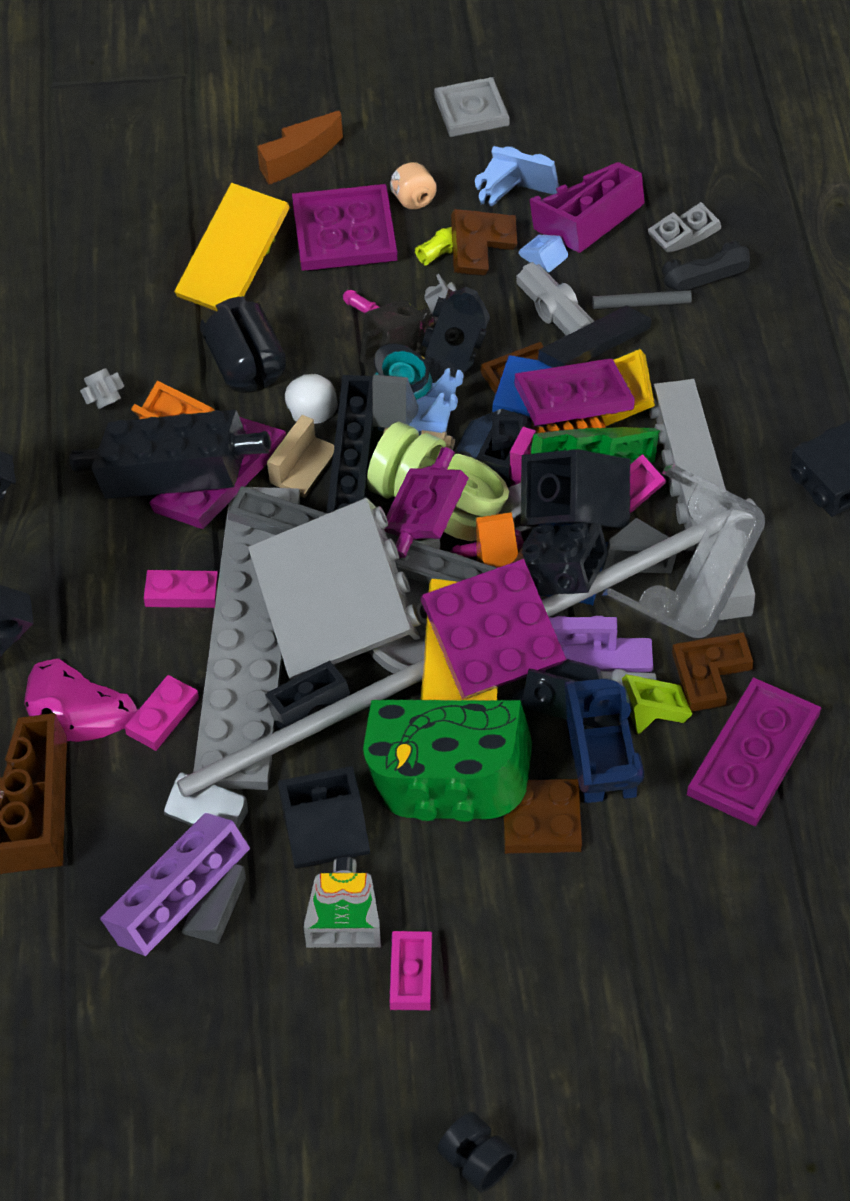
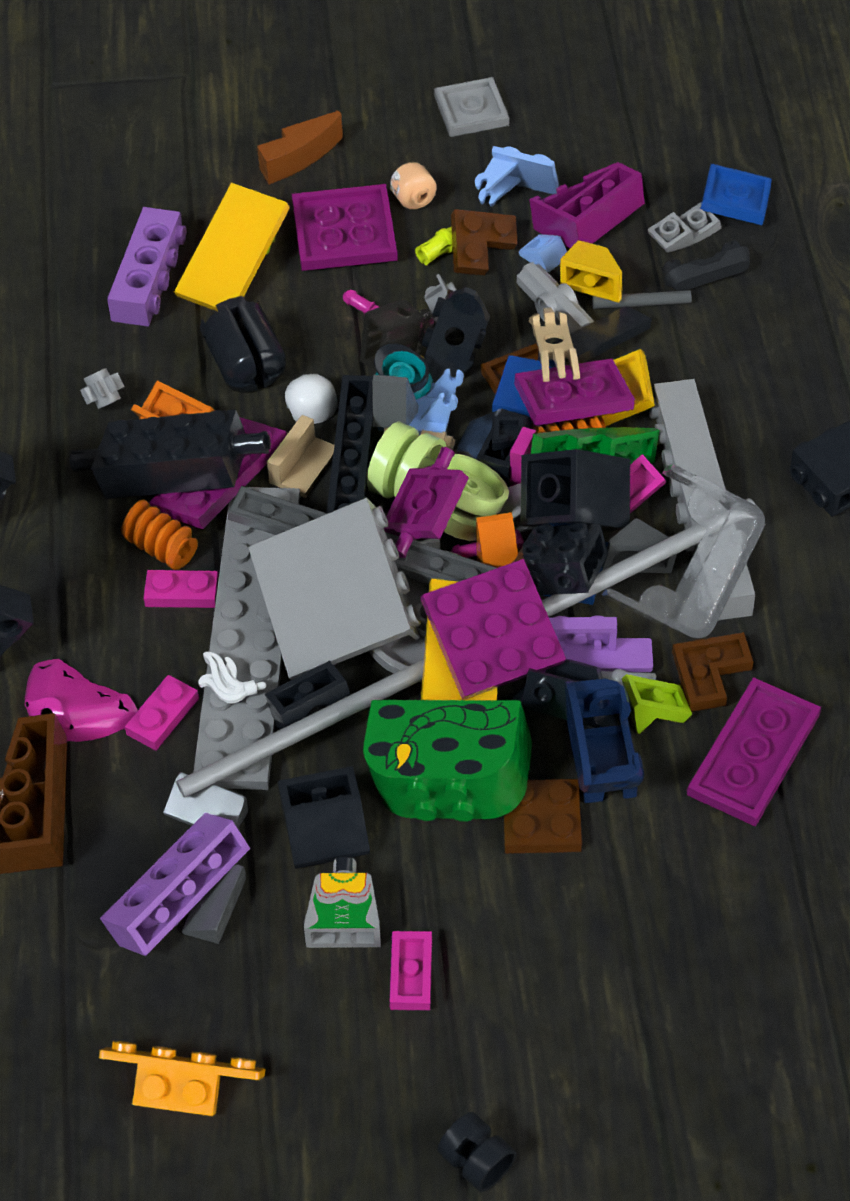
(146, 266): none -> medium lavender brick
(159, 535): none -> orange piece
(178, 1081): none -> light orange bracket
(224, 680): none -> white piece
(556, 352): none -> tan piece
(591, 271): none -> yellow slope
(736, 194): none -> blue tile

